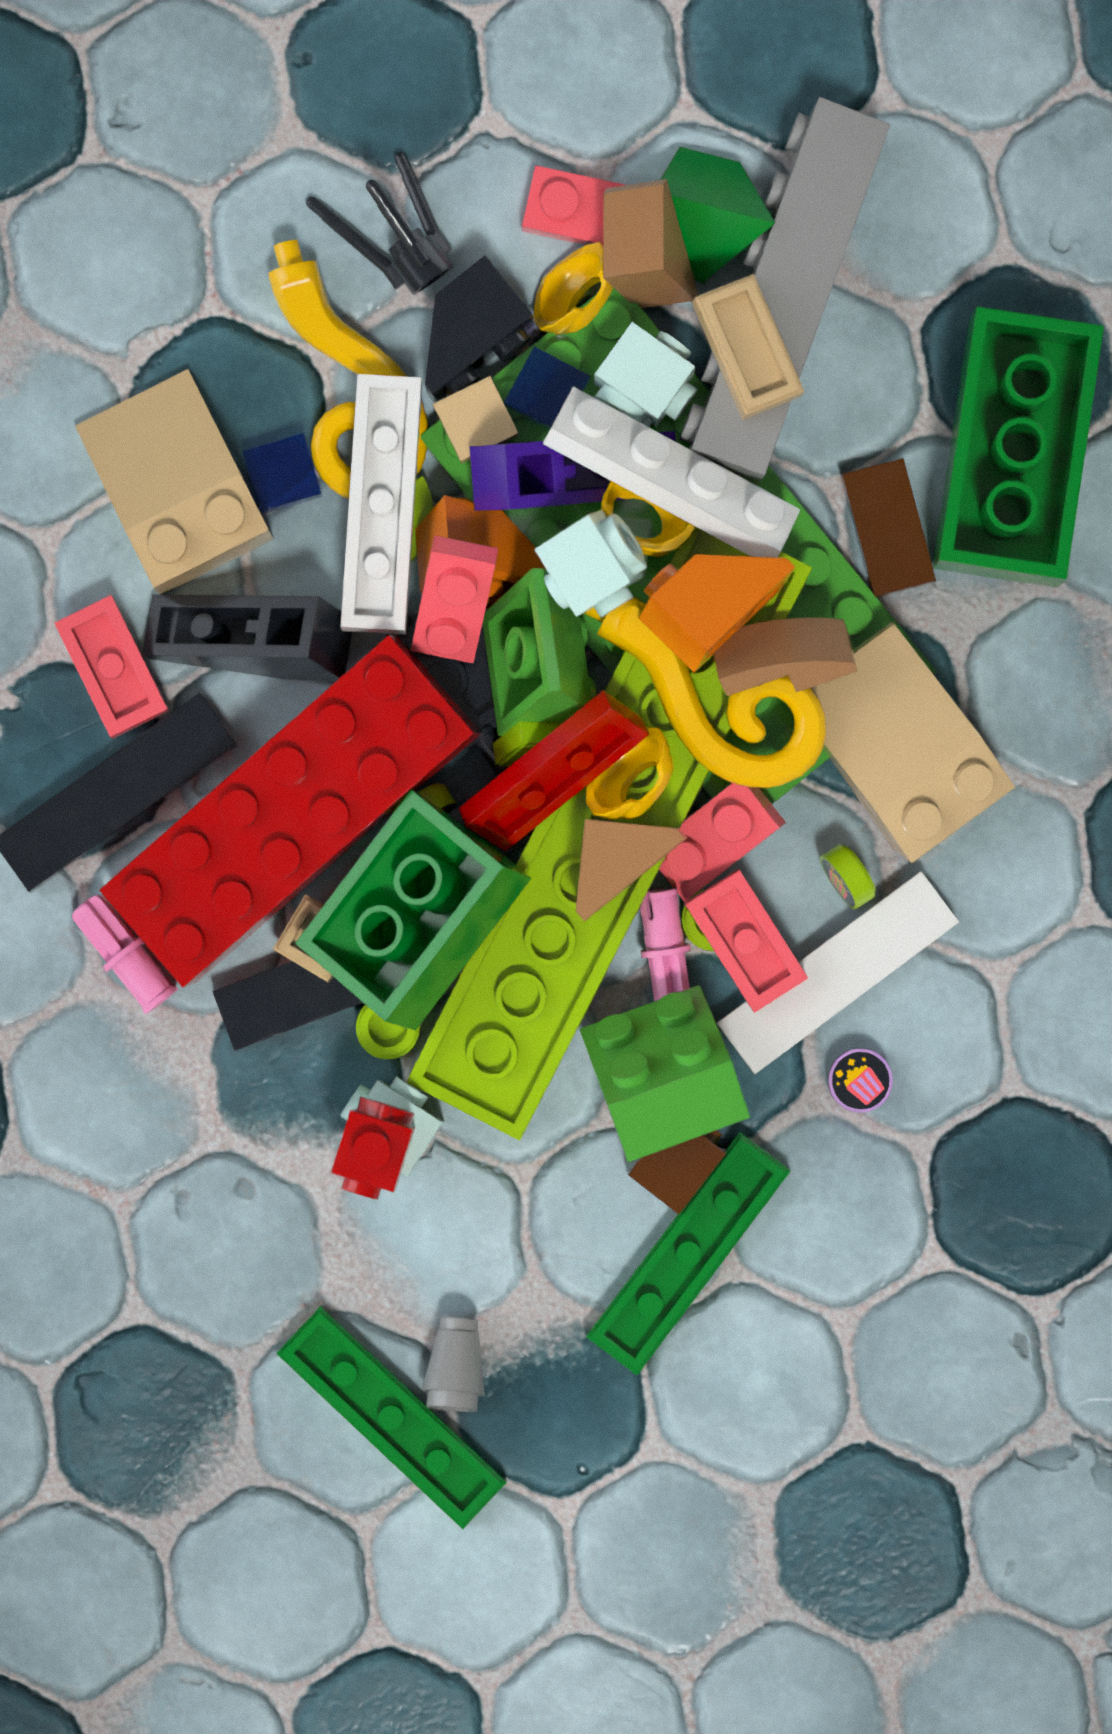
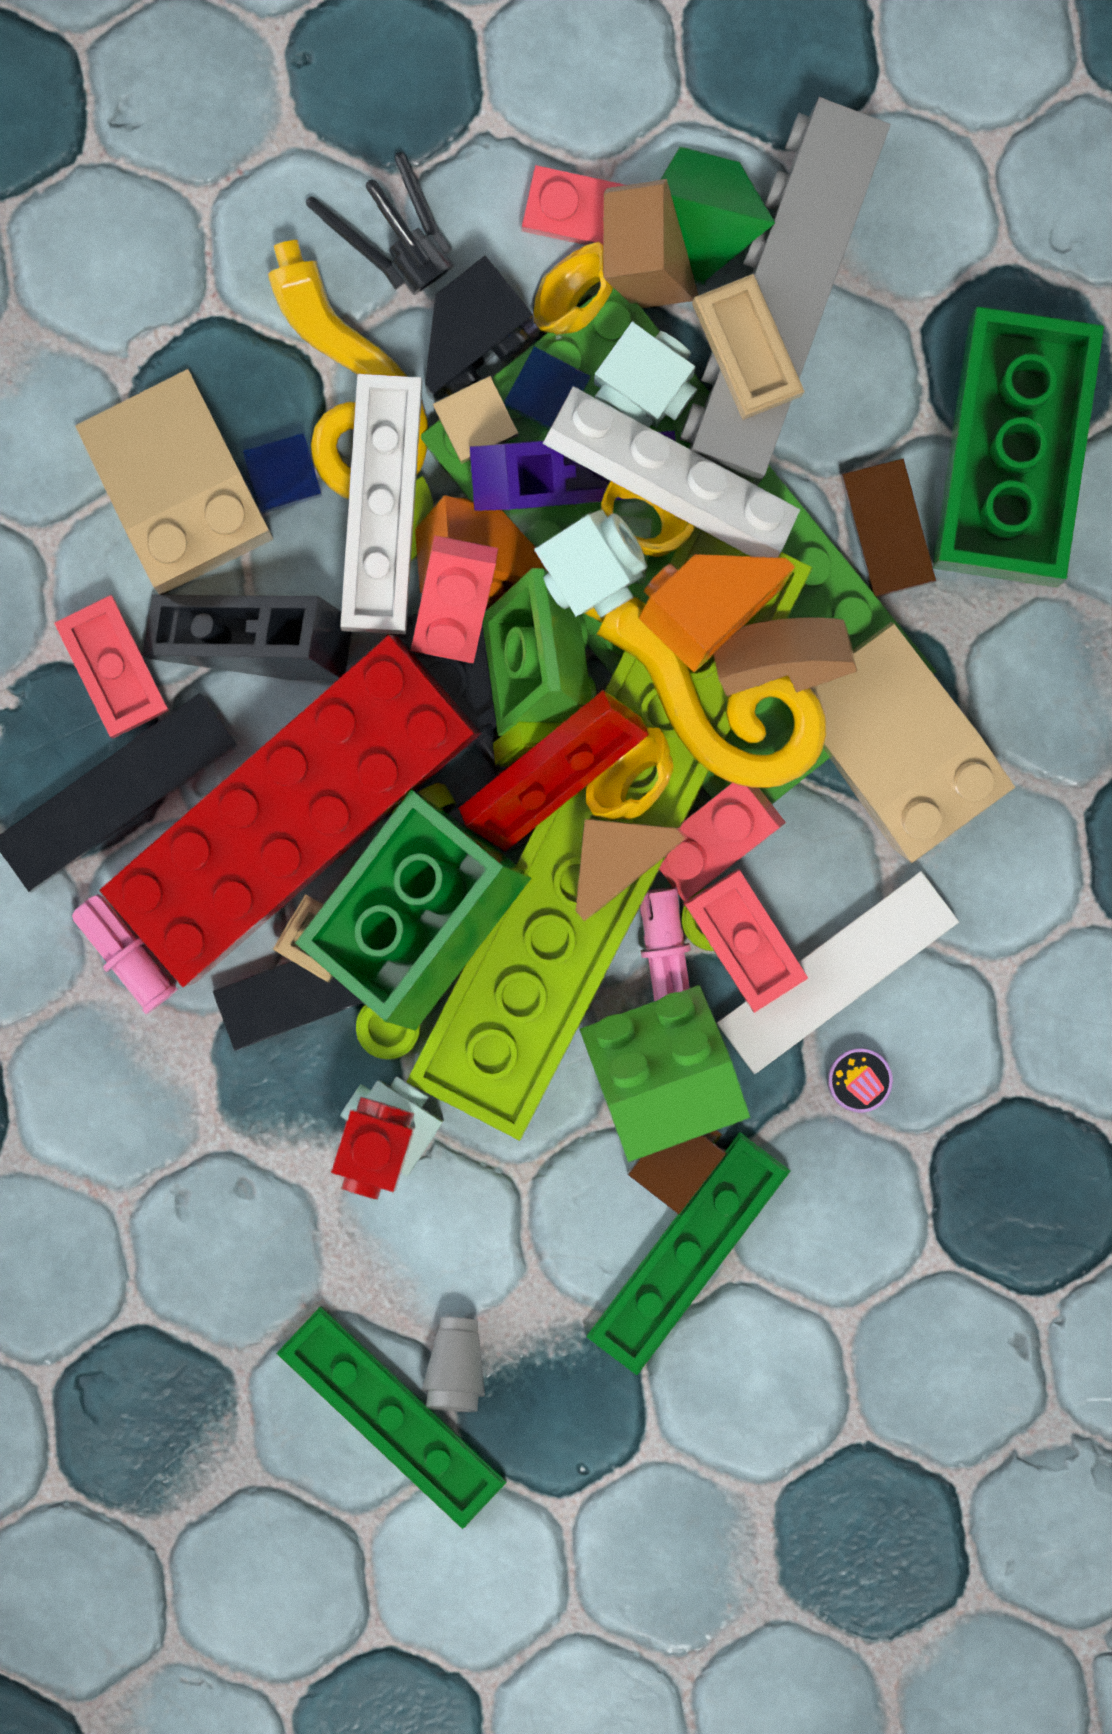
(848, 876): lime tile -> none

